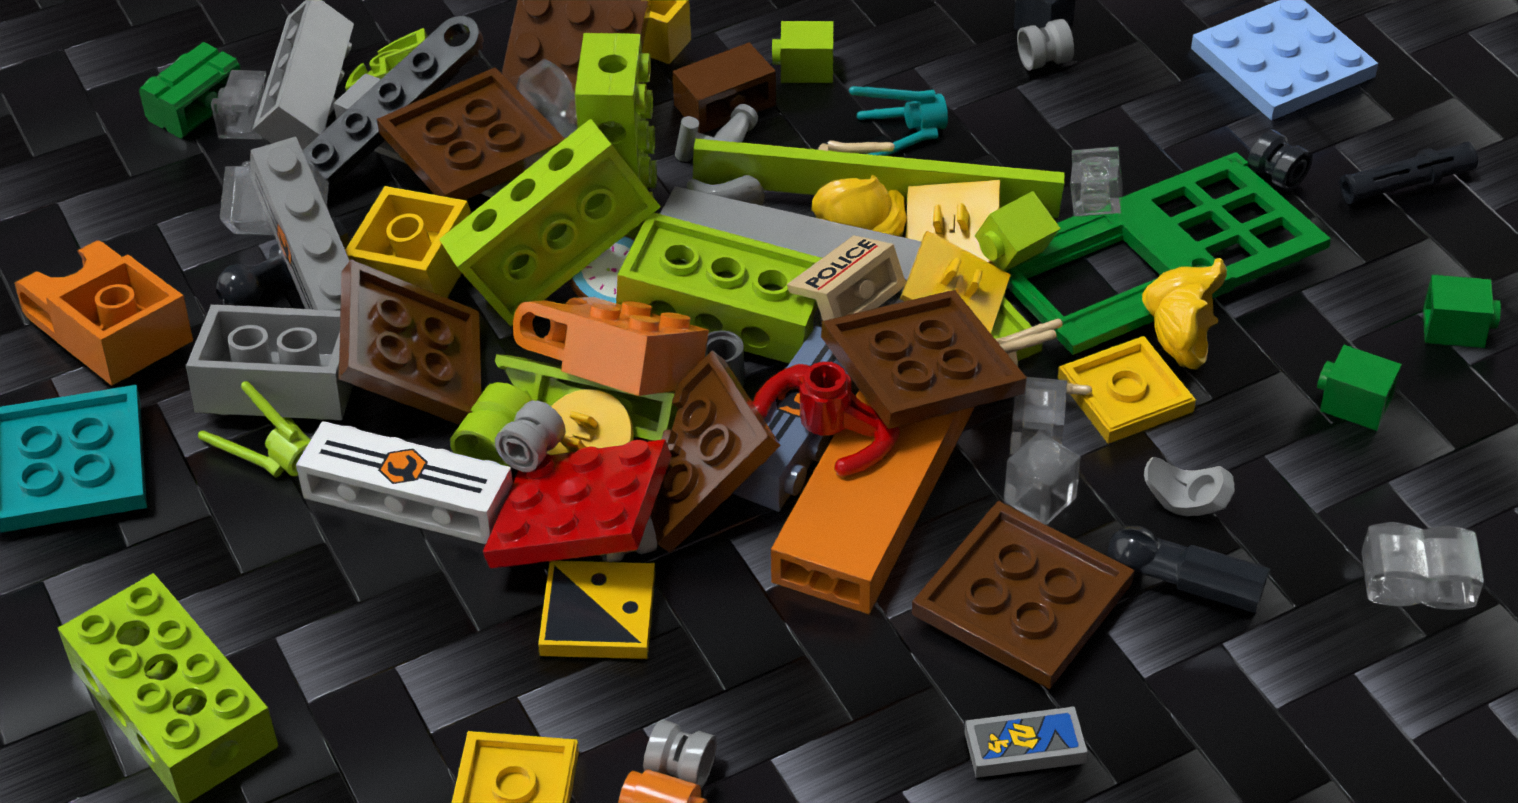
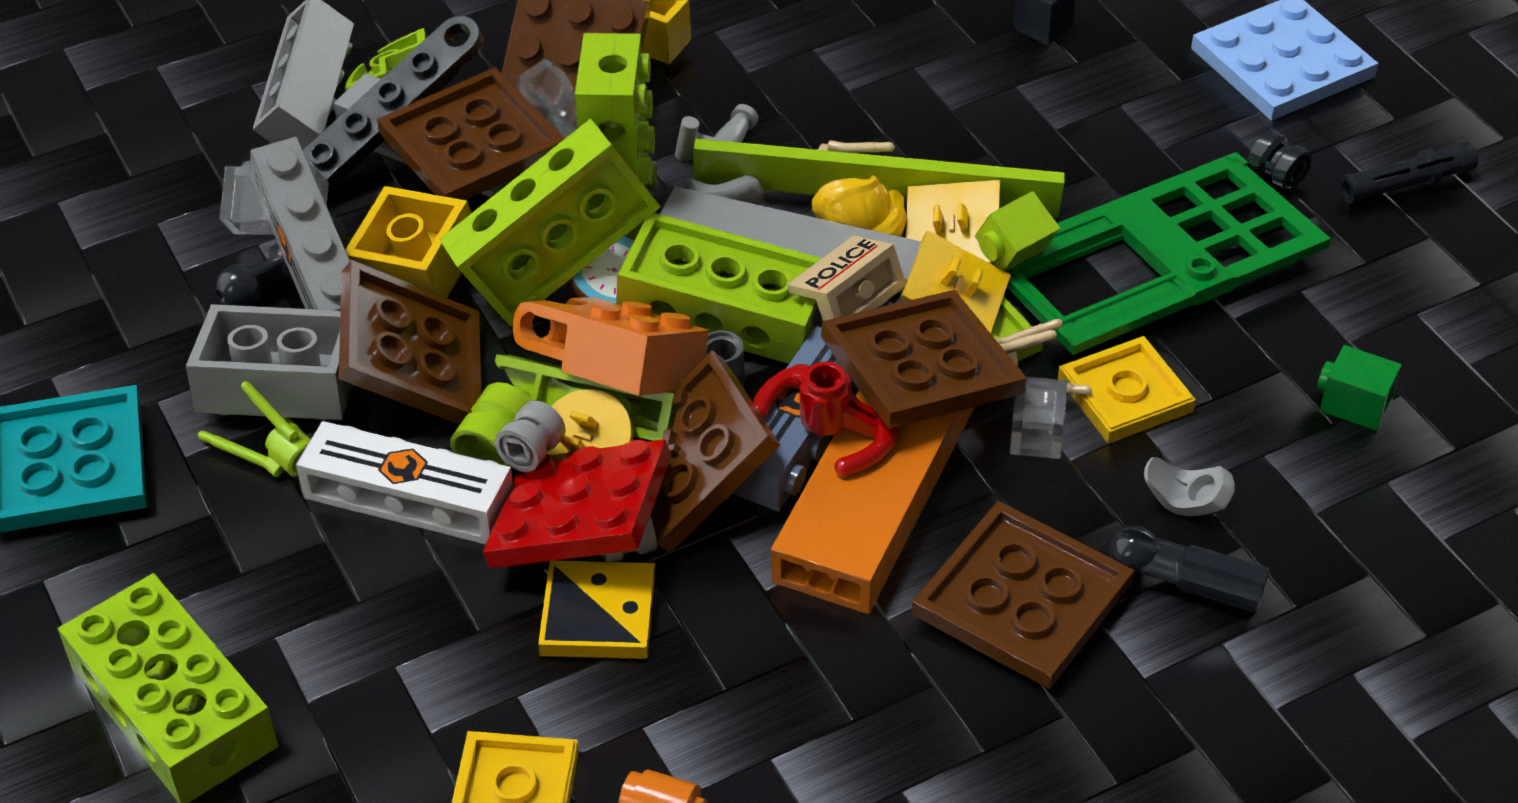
(108, 312): orange brick -> none
(184, 91): green brick -> none
(239, 104): clear brick -> none
(680, 753): light grey wheel -> none
(721, 82): reddish brown brick -> none
(804, 51): lime brick -> none
(925, 113): teal plant -> none
(1025, 742): tile -> none
(1042, 478): clear brick -> none
(1045, 44): light grey wheel -> none
(1096, 181): clear brick -> none
(1184, 310): yellow hair -> none
(1422, 566): clear brick -> none
(1459, 311): green brick -> none

